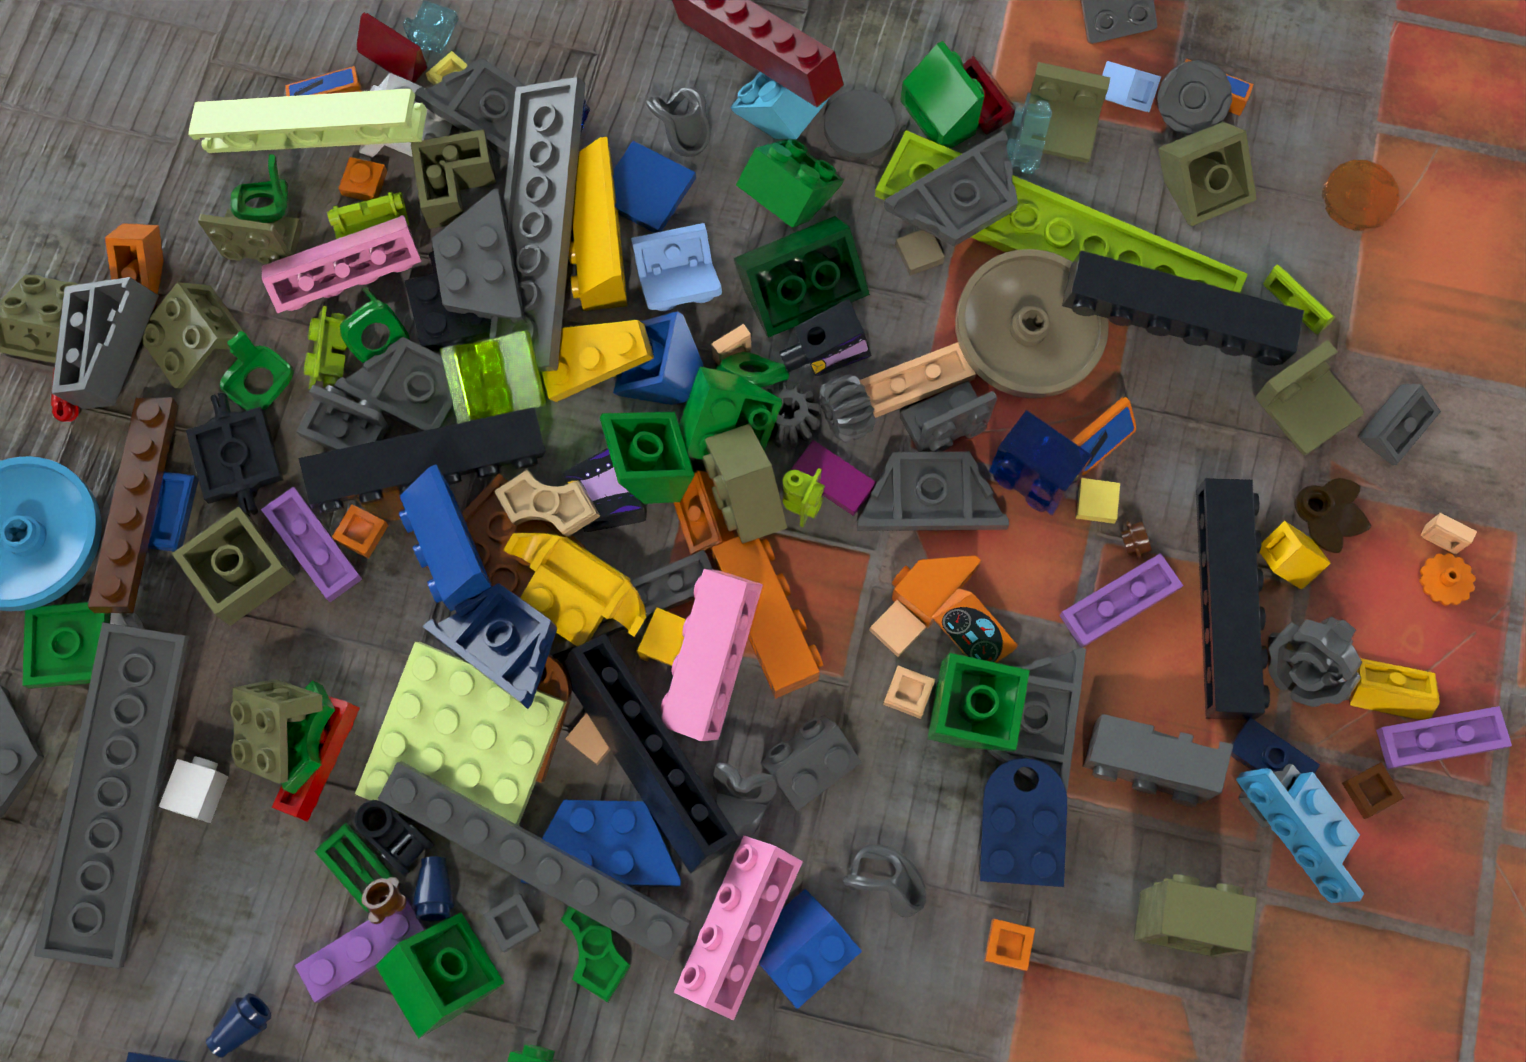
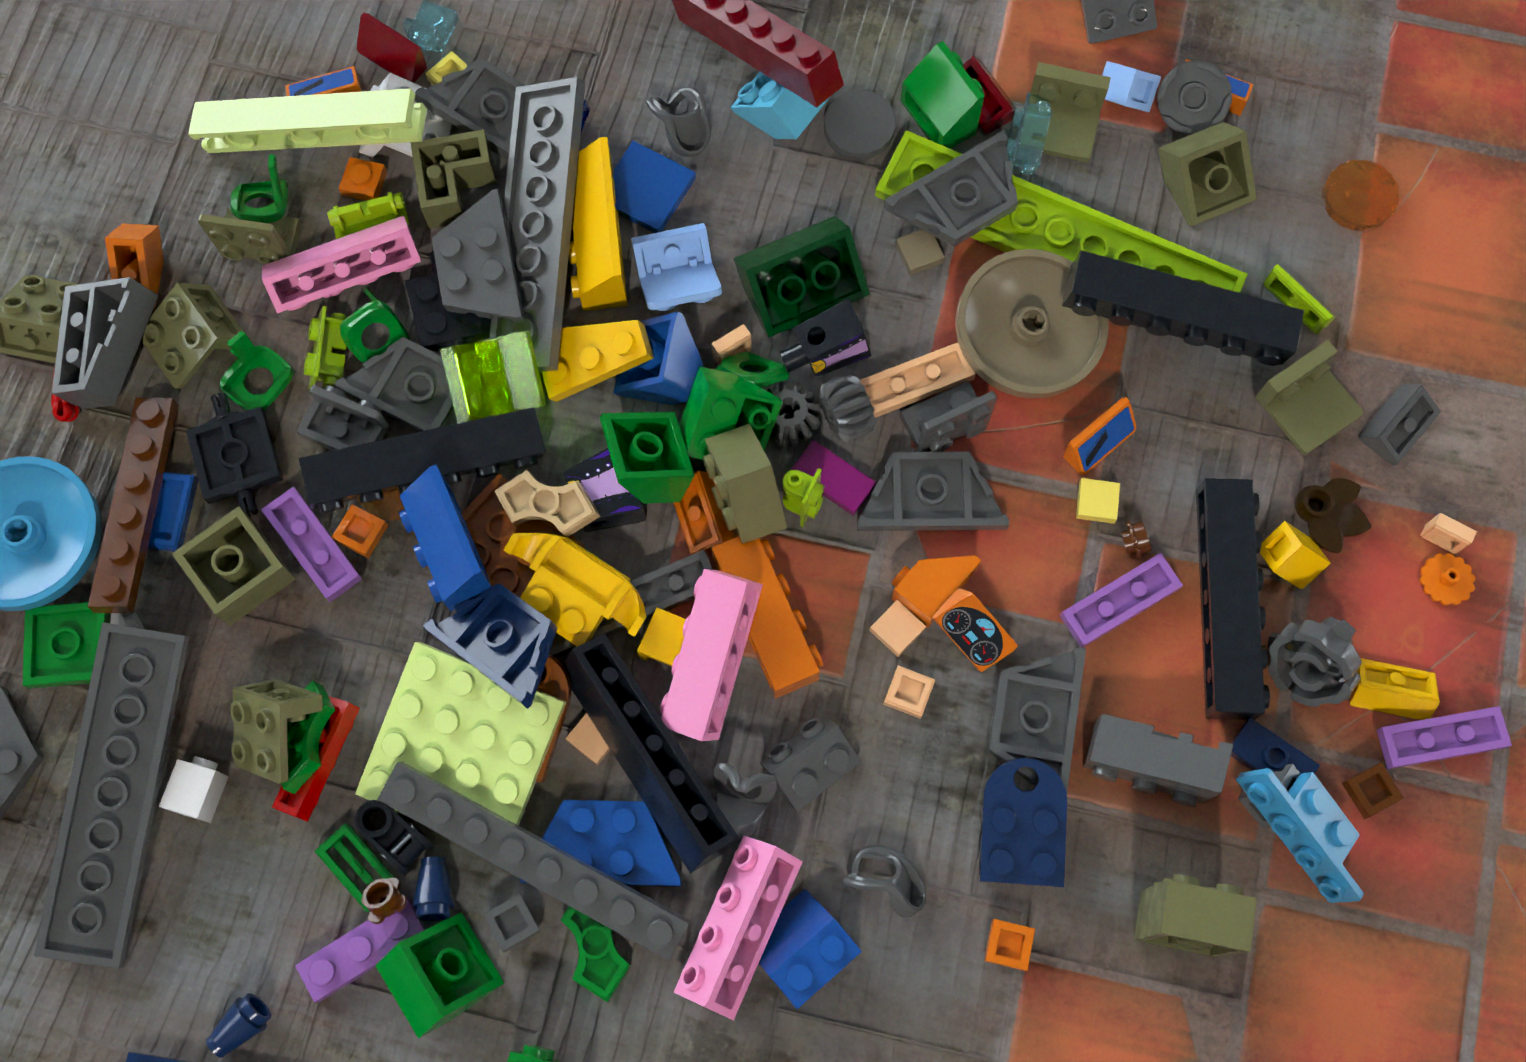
(789, 181): green slope -> none
(978, 704): green slope -> none
(1038, 463): clear blue brick -> none

